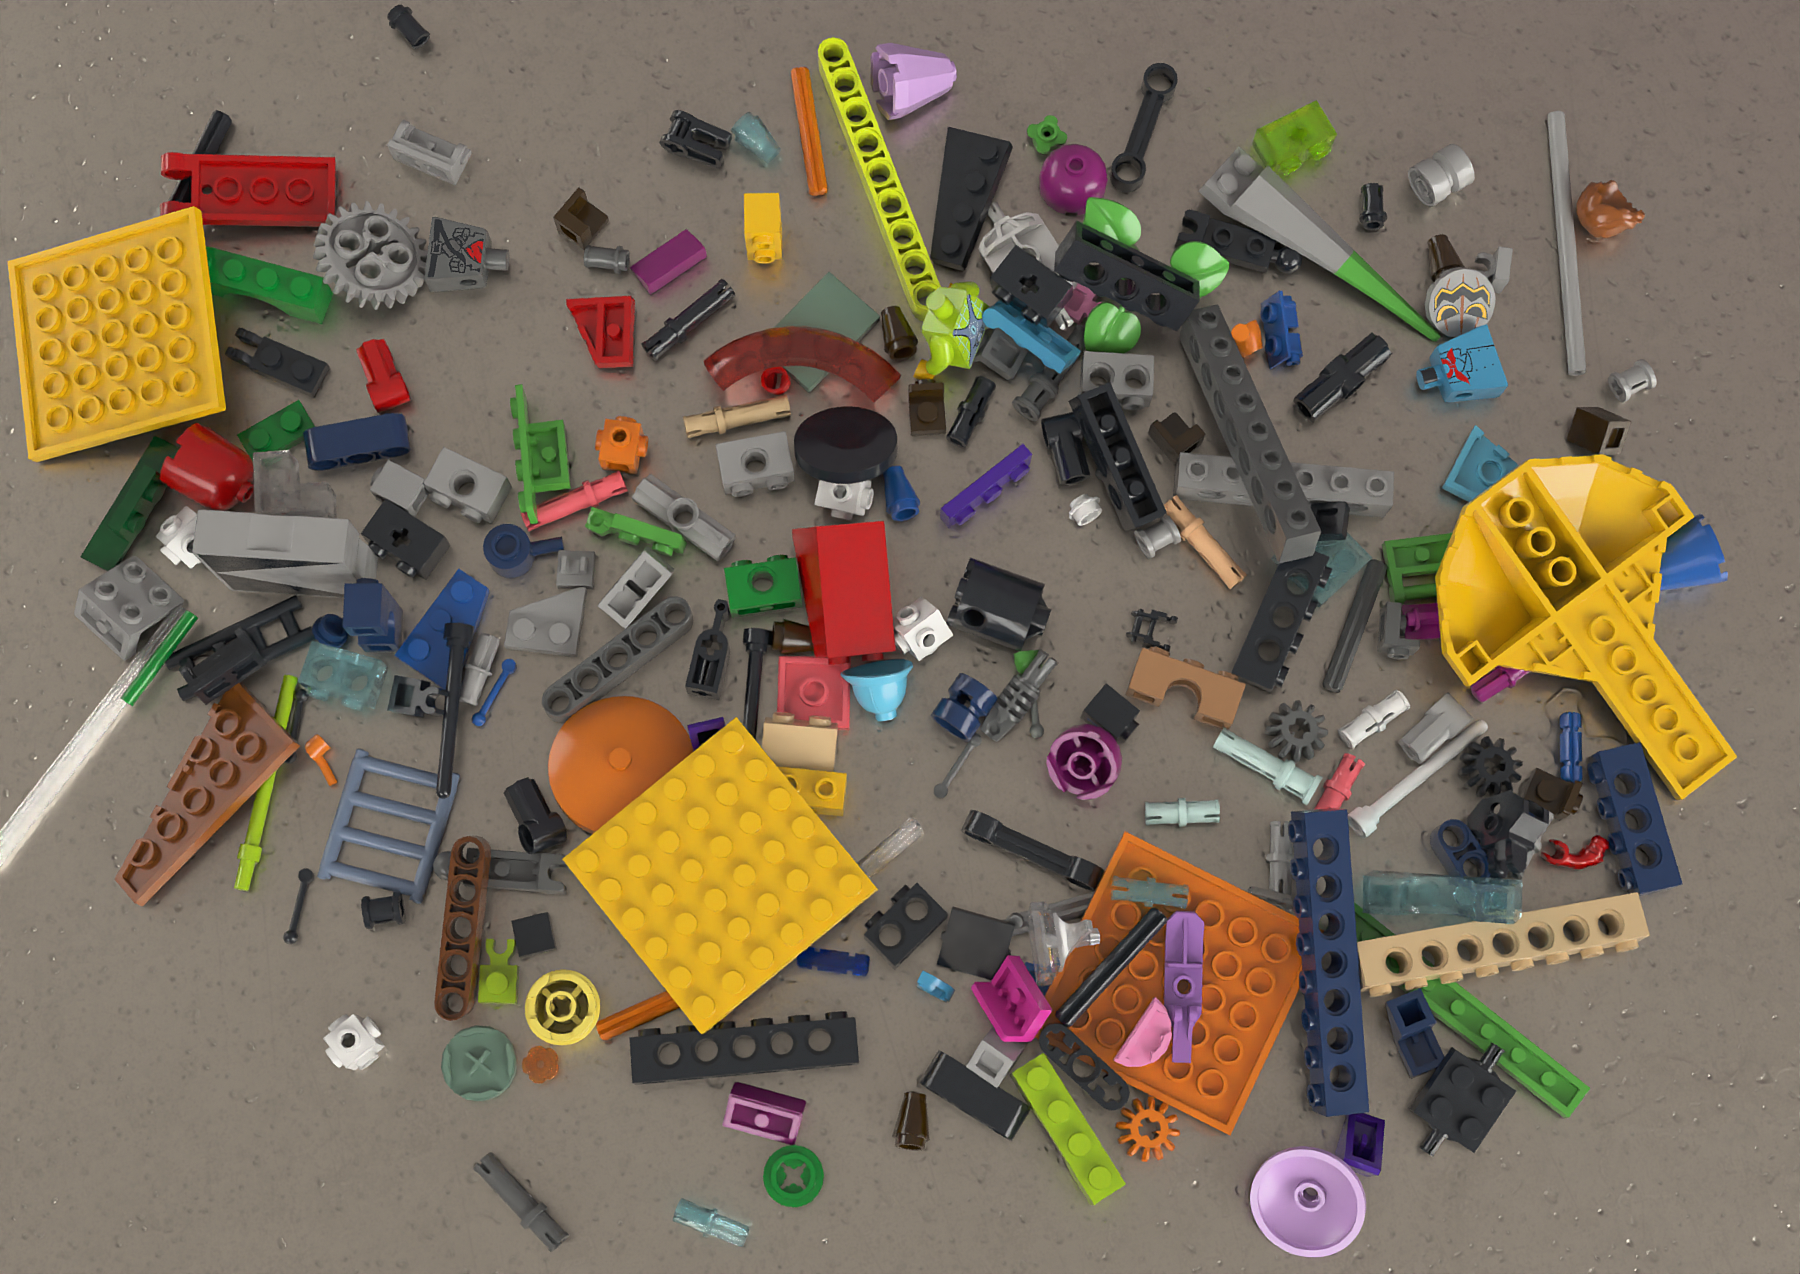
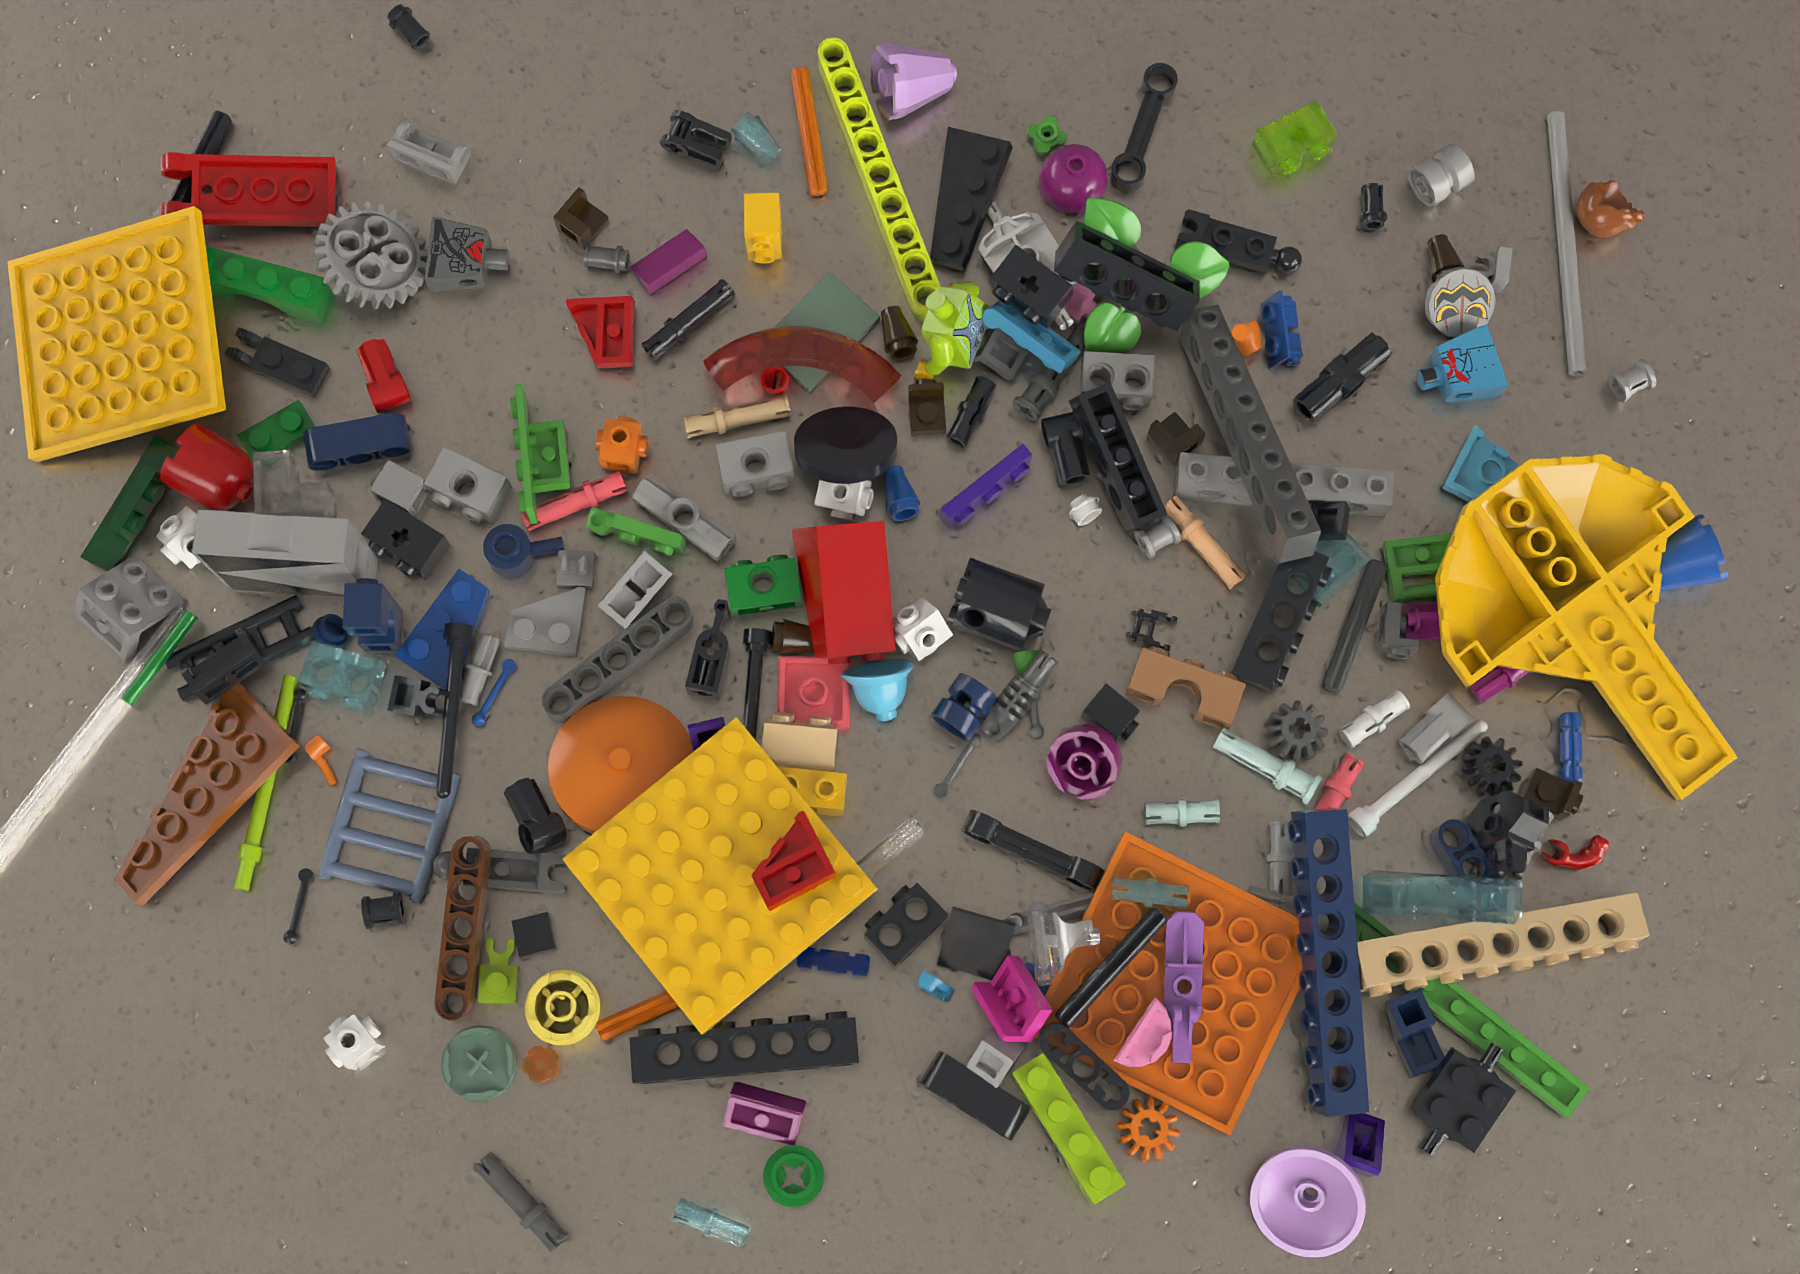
(793, 866): none -> red wing
(912, 1123): dark brown cone -> none
(1270, 206): light grey plate -> none
(1598, 430): dark brown panel -> none
(1641, 801): dark blue brick -> none

